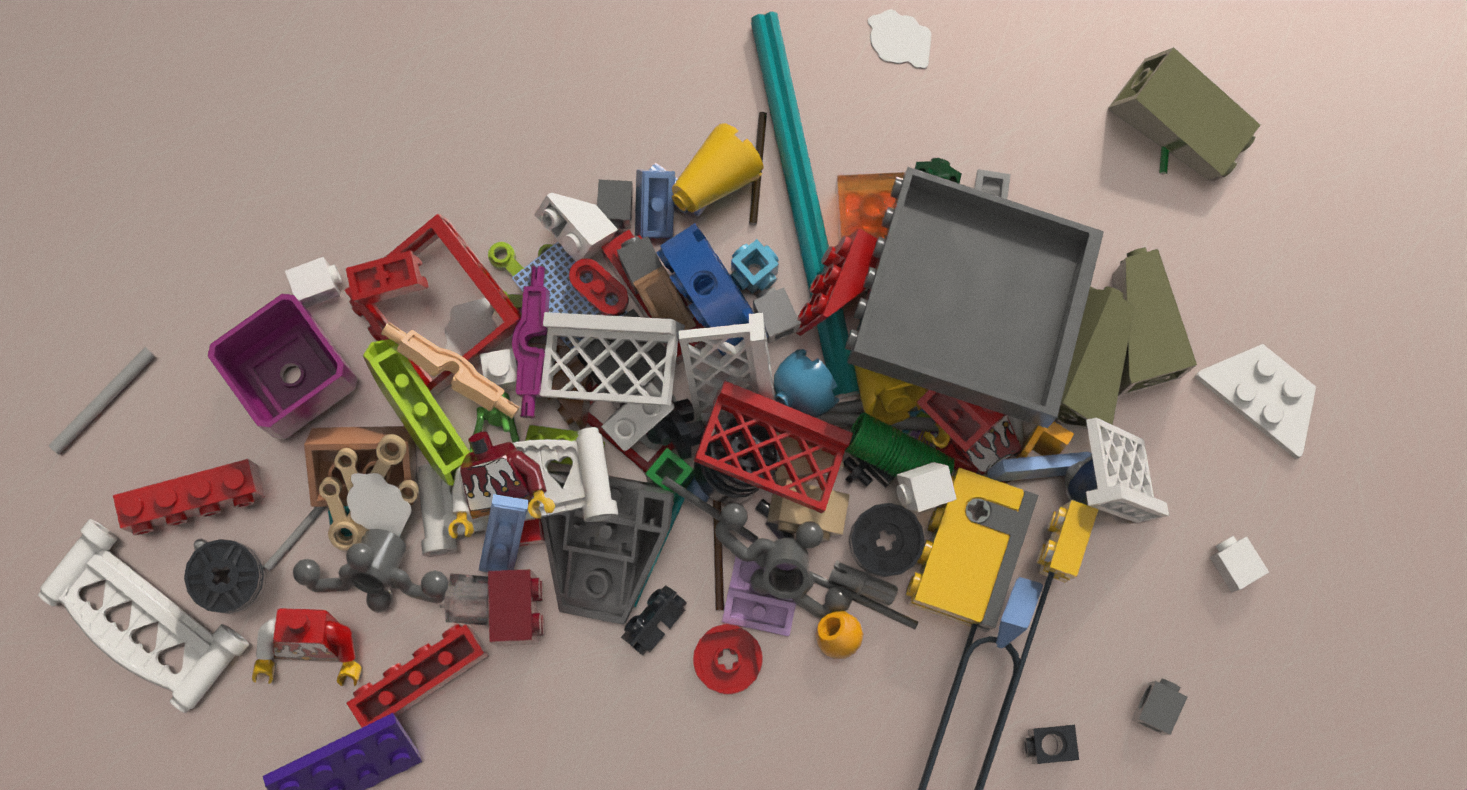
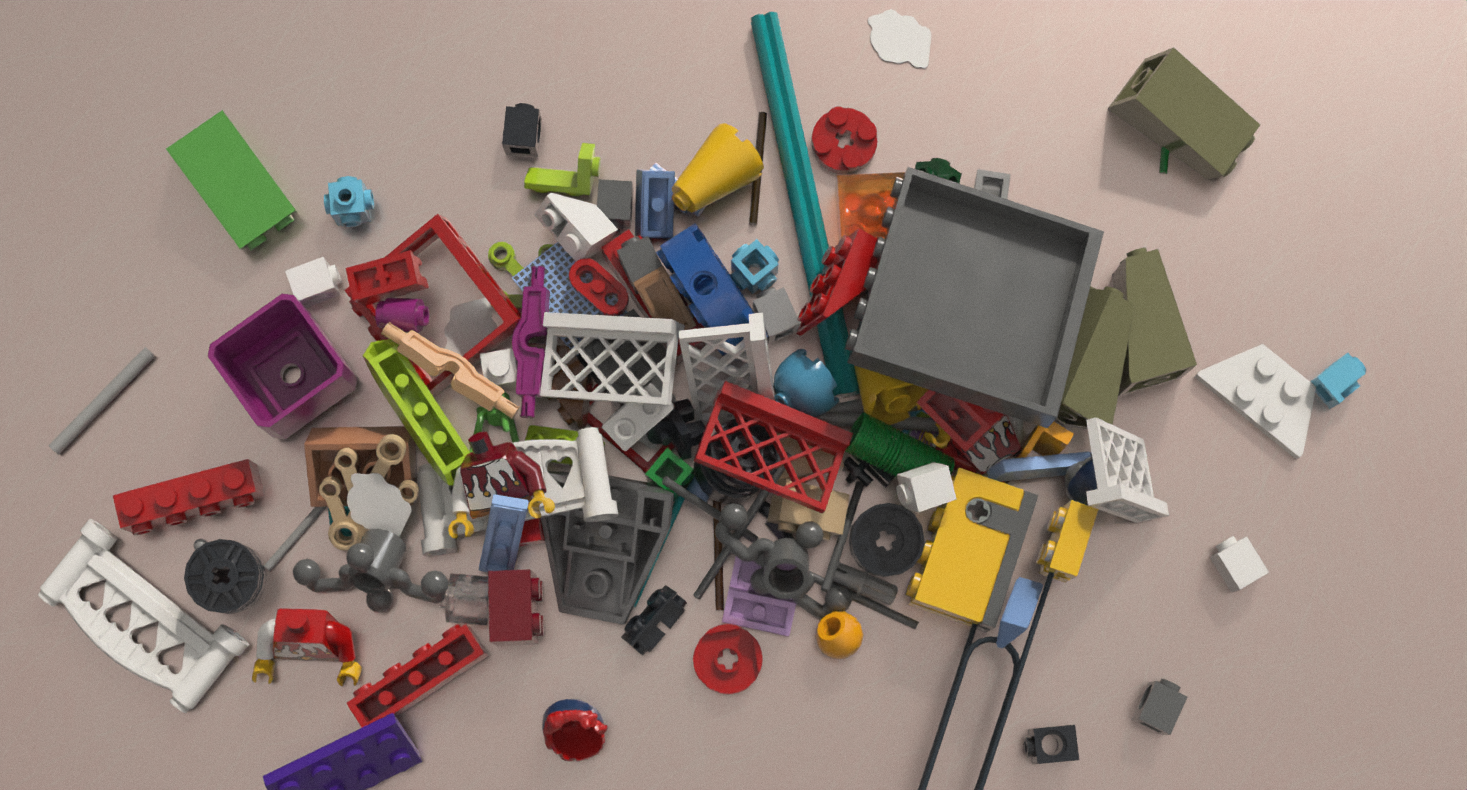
(232, 181): none -> bright green slope
(353, 211): none -> medium azure brick
(403, 313): none -> magenta brick
(522, 130): none -> black brick
(569, 182): none -> lime bracket
(573, 729): none -> red hair
(737, 533): none -> dark grey axle
(840, 122): none -> red plate
(842, 538): none -> dark grey axle
(1339, 380): none -> medium azure brick

